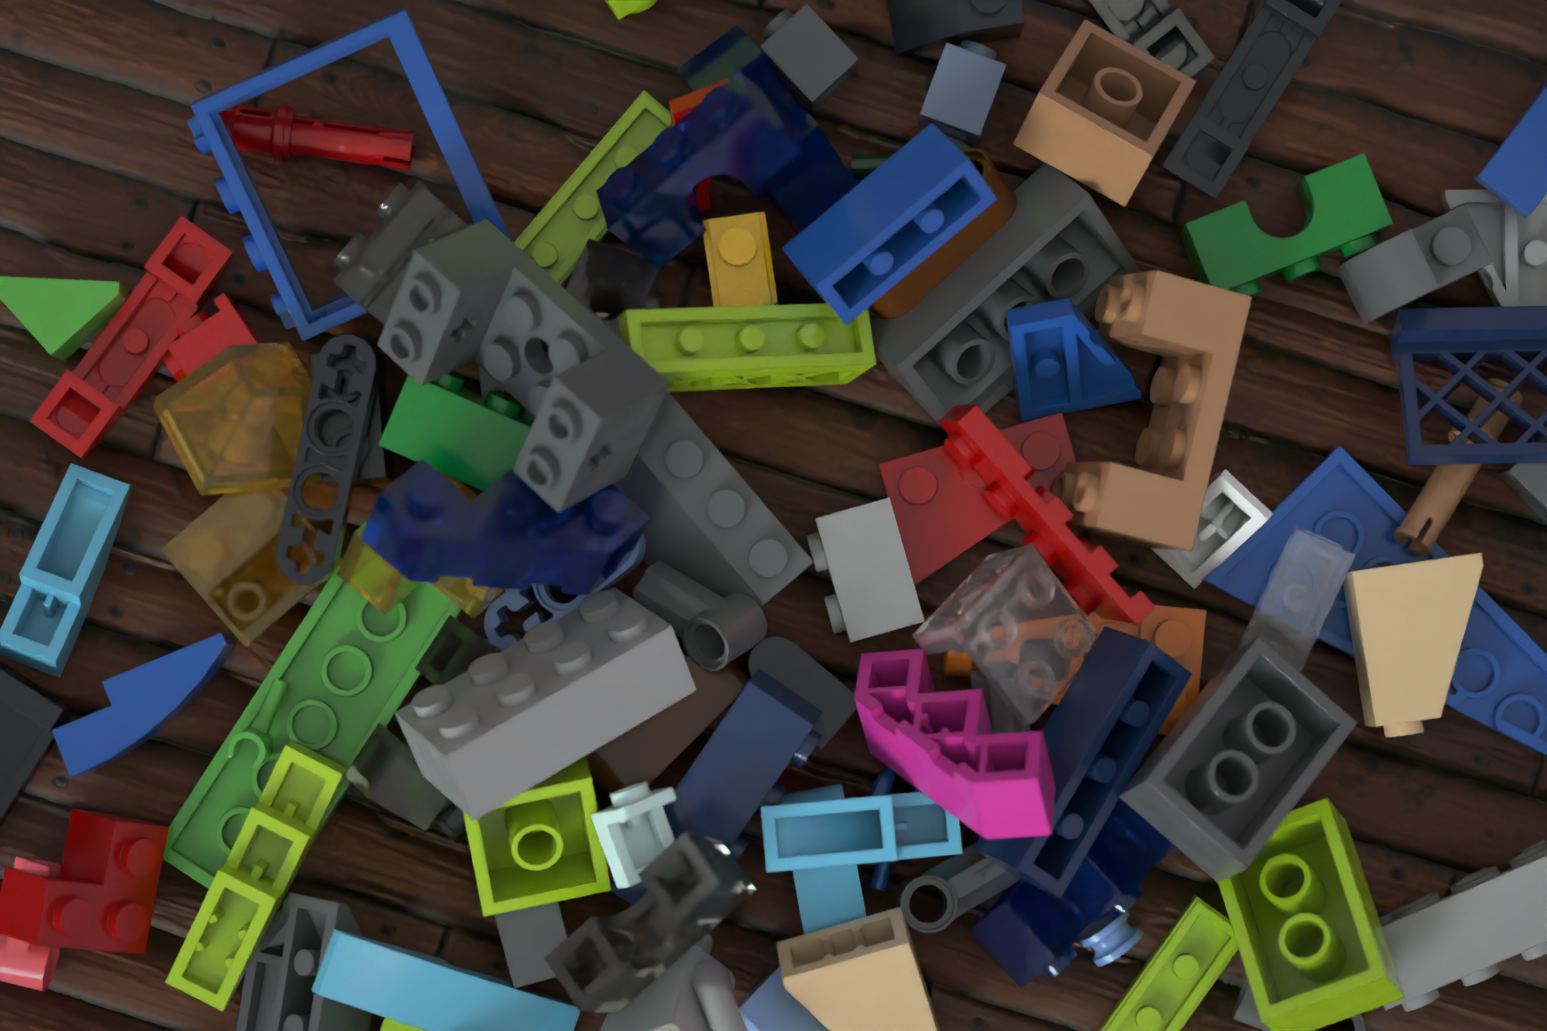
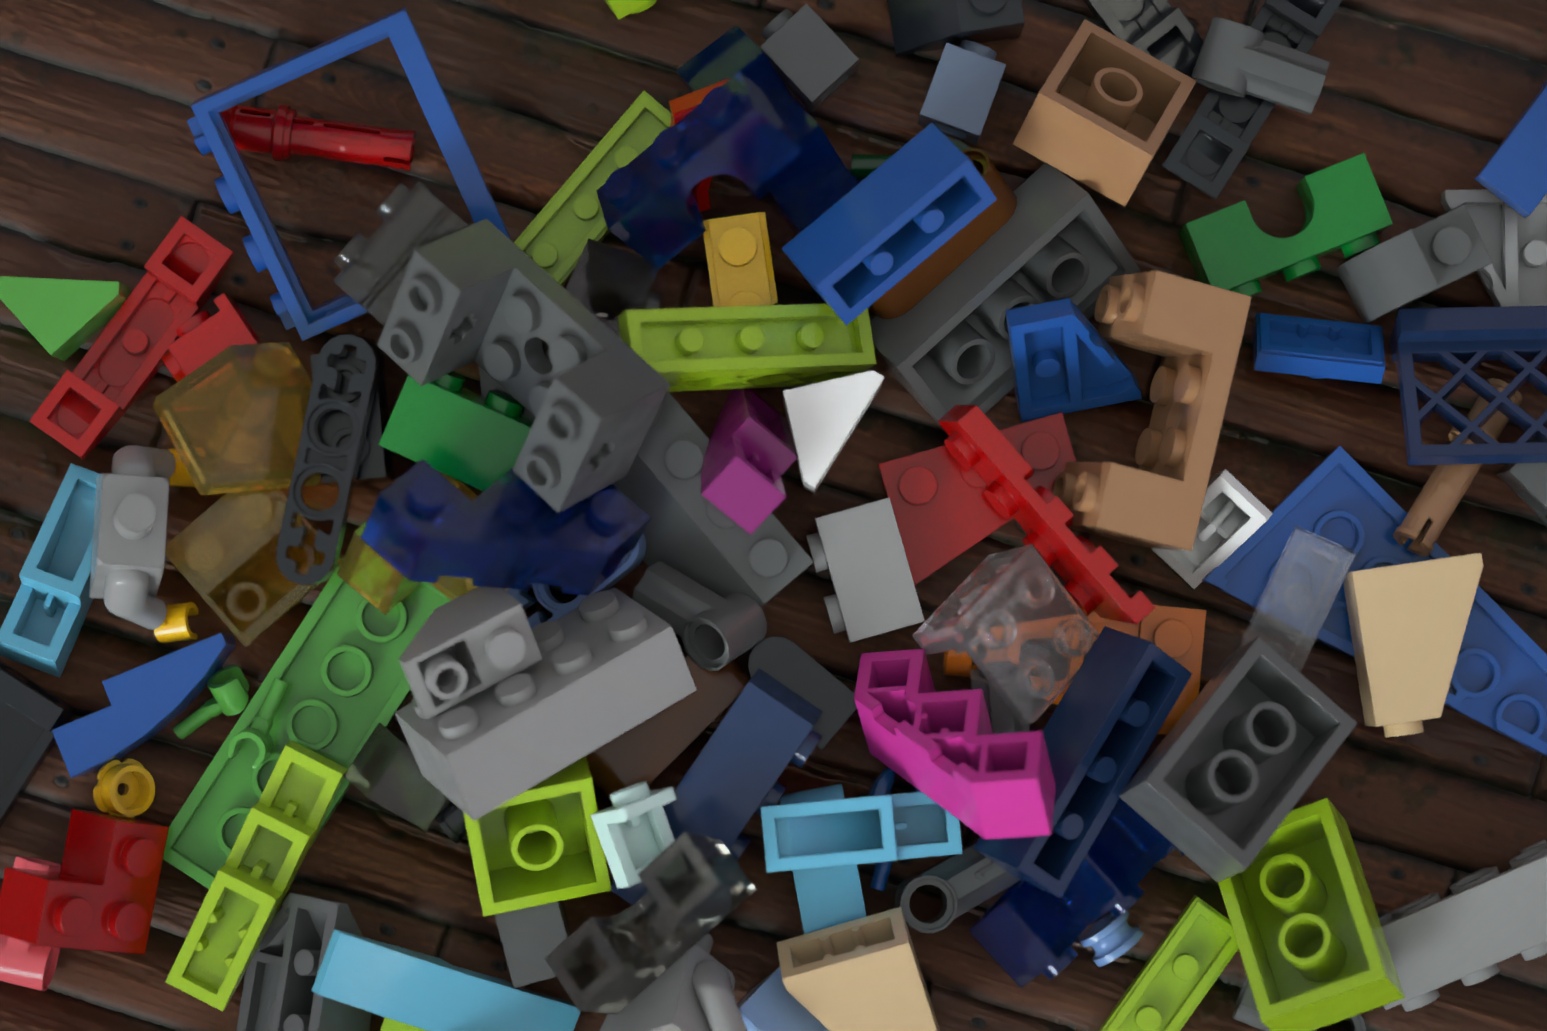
(132, 540): none -> light grey torso
(138, 788): none -> yellow plate
(229, 697): none -> bright green hand
(468, 648): none -> light grey slope
(747, 458): none -> magenta slope
(825, 418): none -> white slope
(1243, 62): none -> dark grey piece
(1318, 348): none -> blue plate

